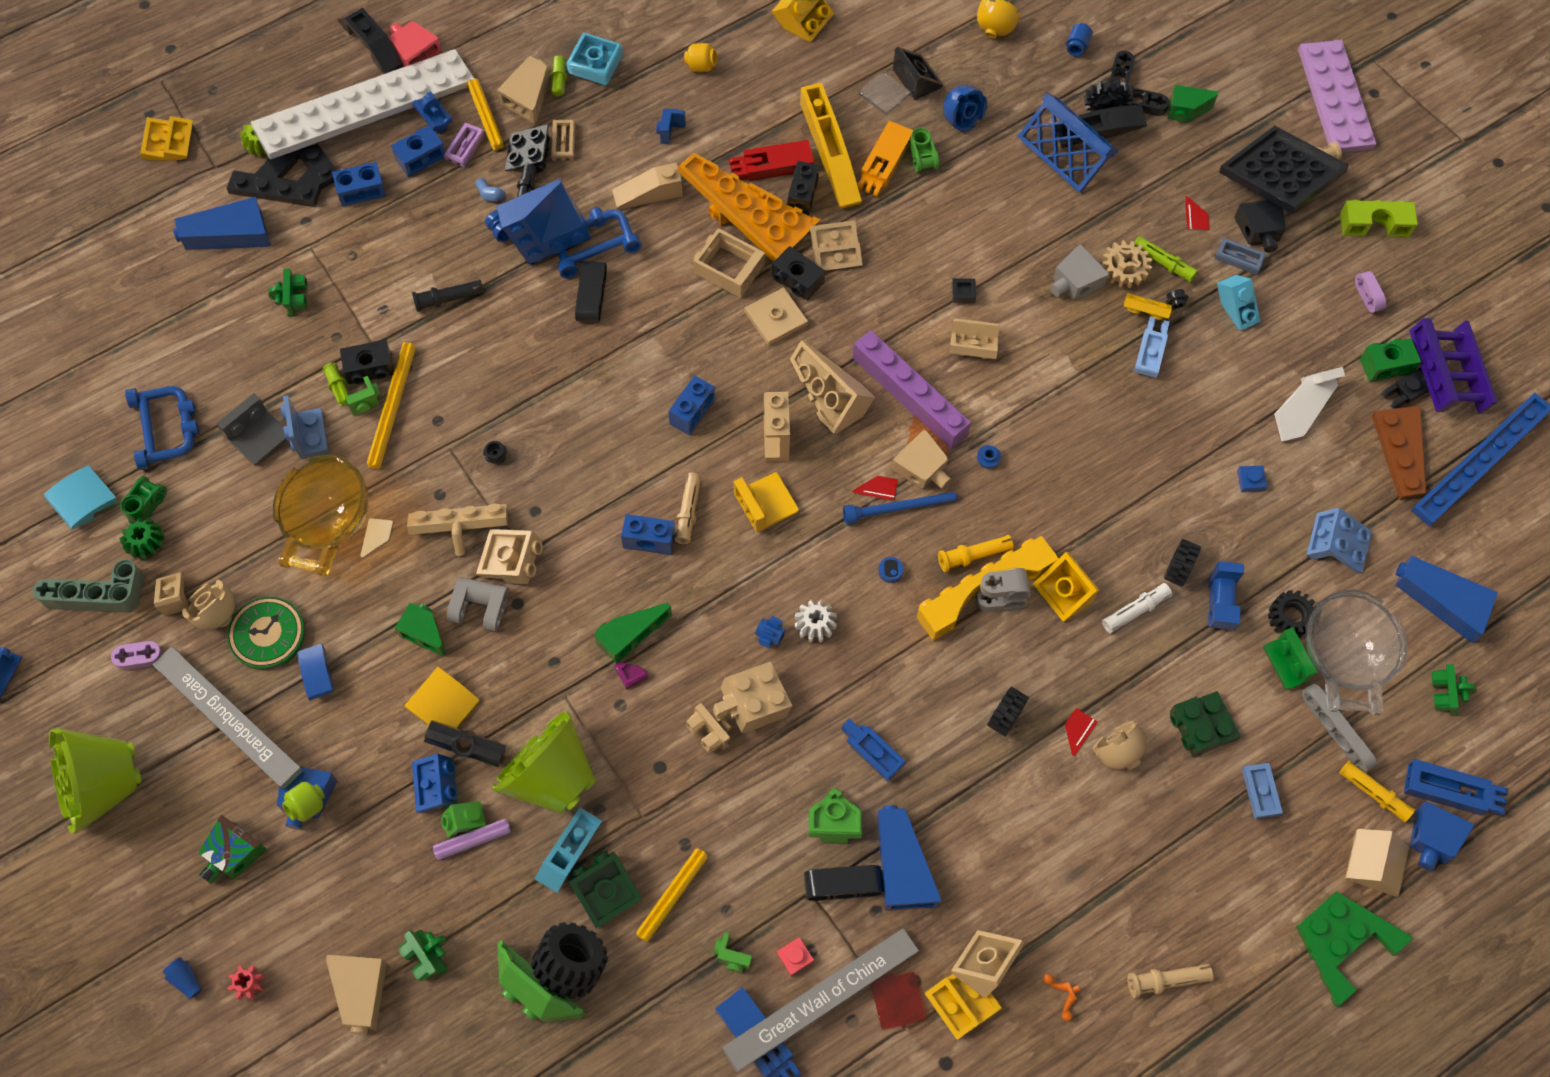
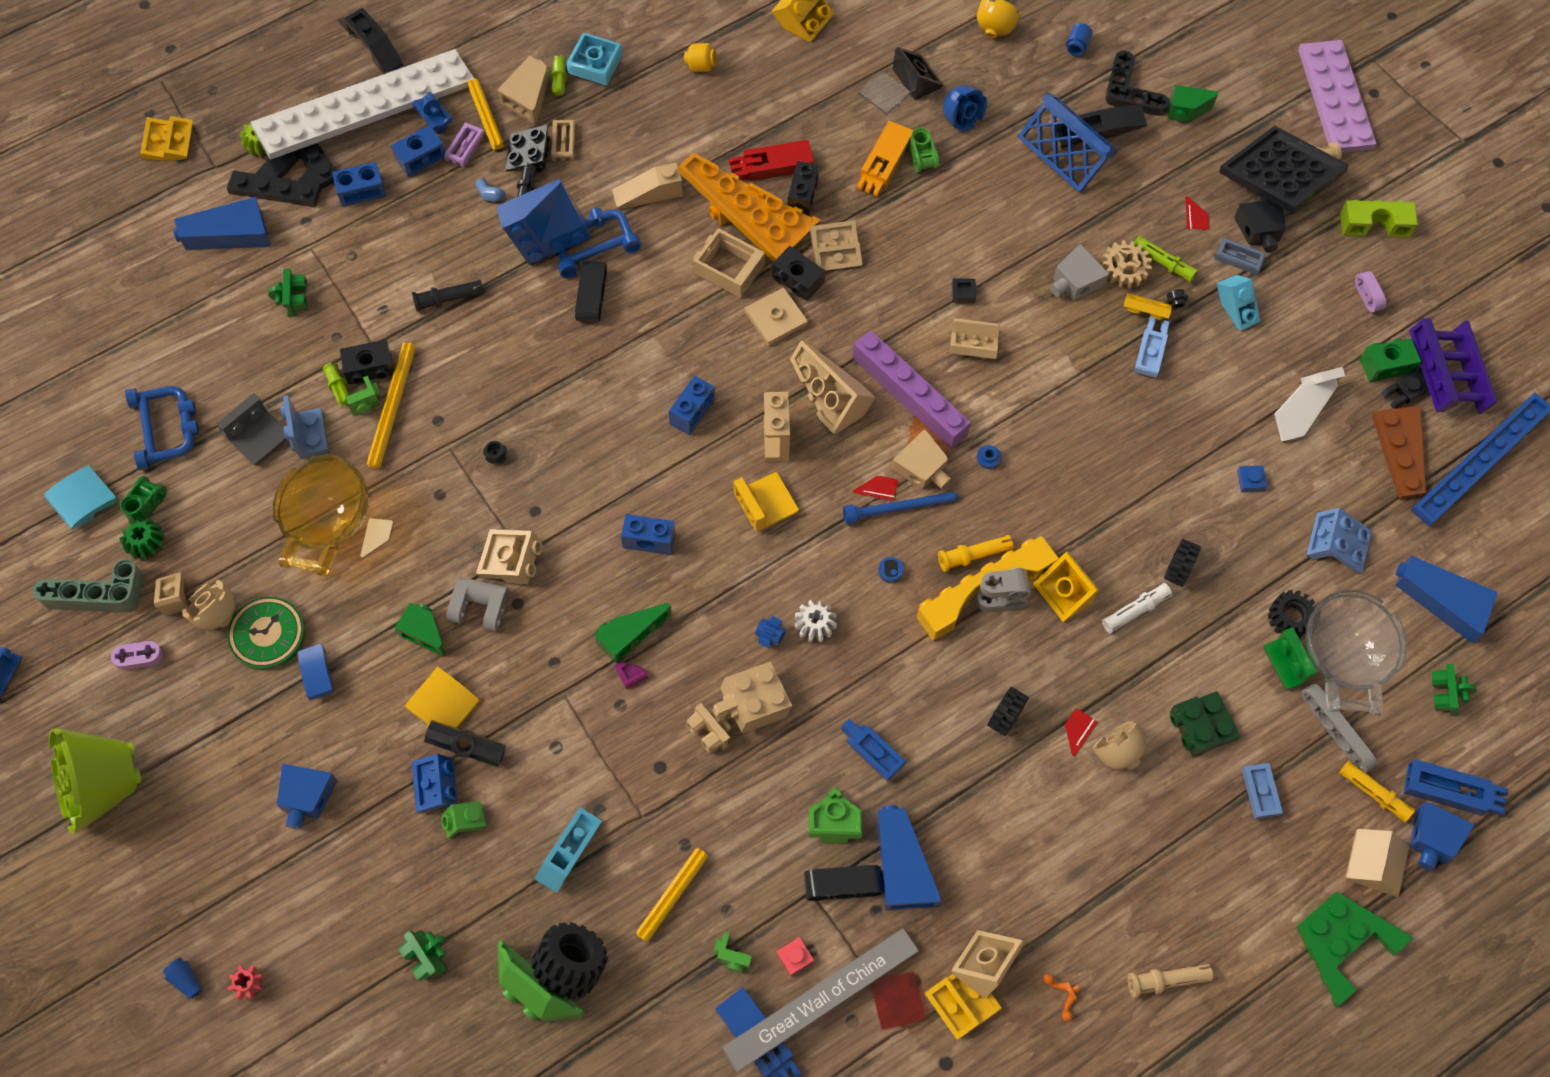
(227, 718): light grey tile -> none
(228, 850): torso -> none
(303, 801): lime head -> none
(358, 990): tan slope -> none
(414, 43): coral torso -> none
(457, 520): tan plate -> none
(471, 839): lavender axle -> none
(494, 224): blue wheel -> none
(549, 768): lime cone -> none
(604, 888): dark green plate -> none
(670, 119): blue bracket -> none
(686, 517): tan pin -> none
(830, 144): yellow slope -> none
(1108, 95): black gear -> none
(1222, 598): blue piece -> none

